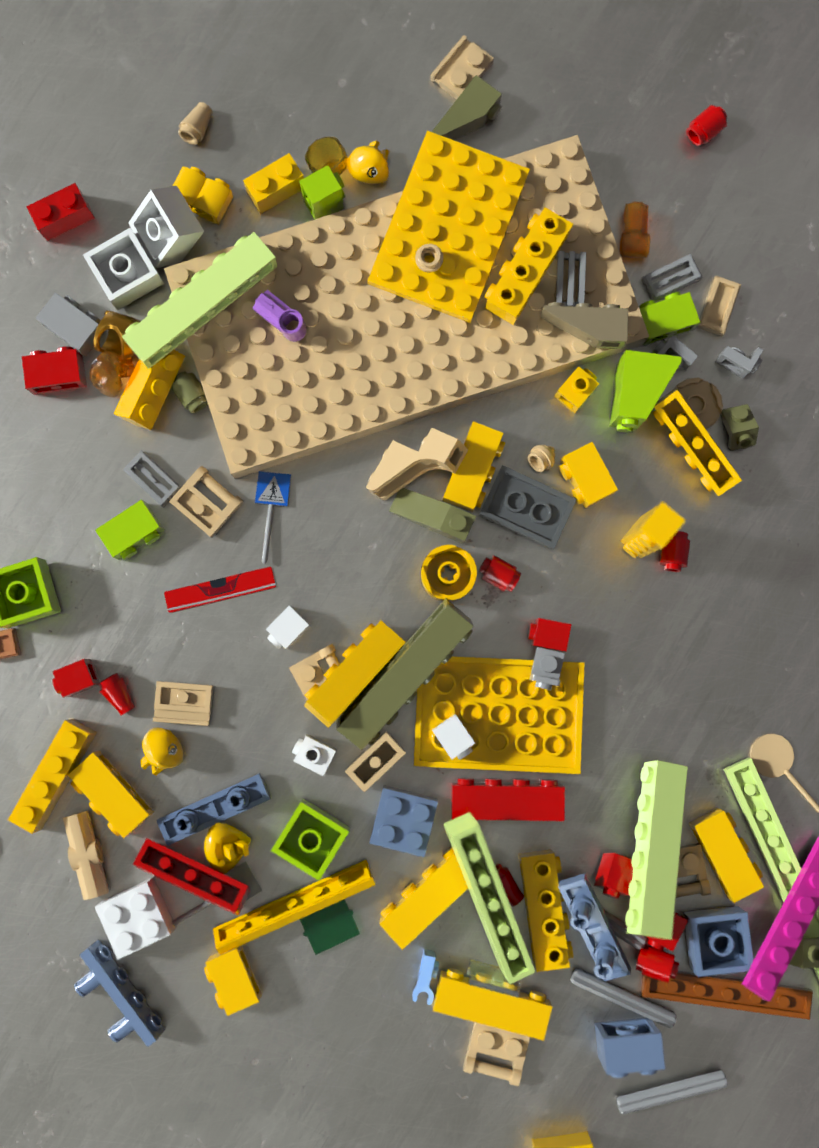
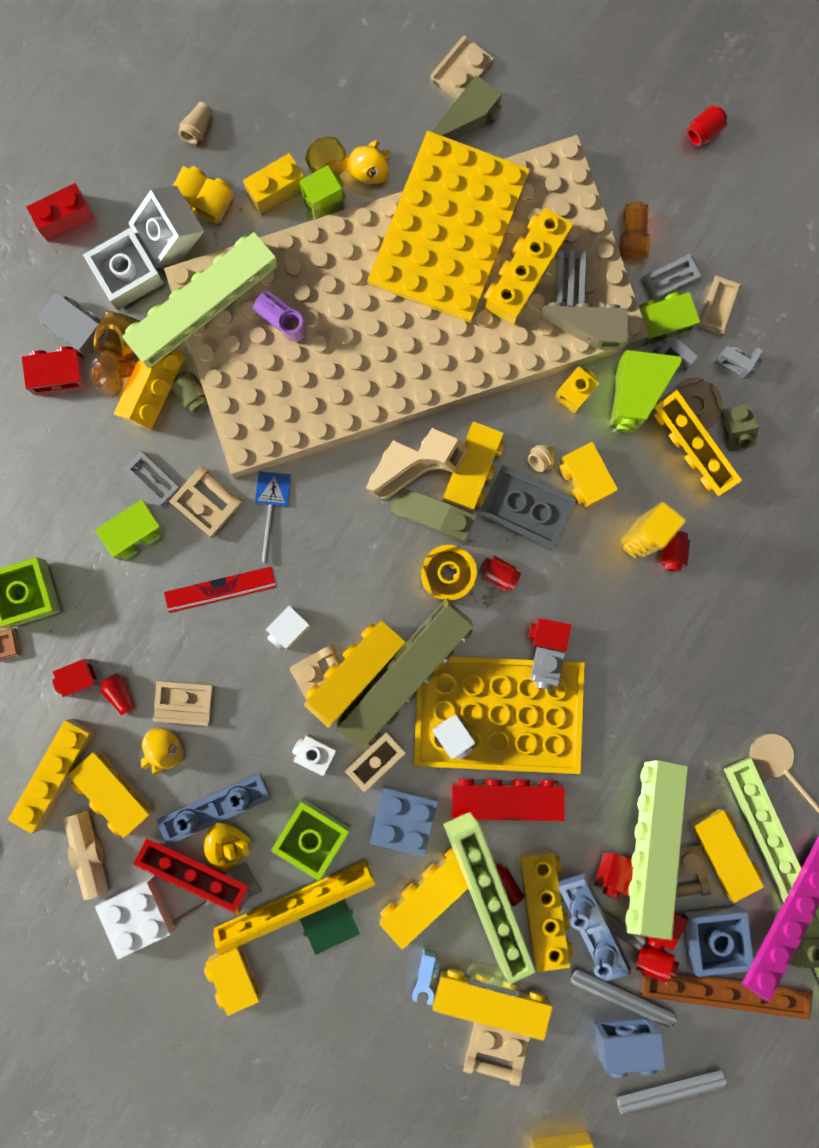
(128, 999): sand blue plate -> none
(432, 250): tan plate -> none

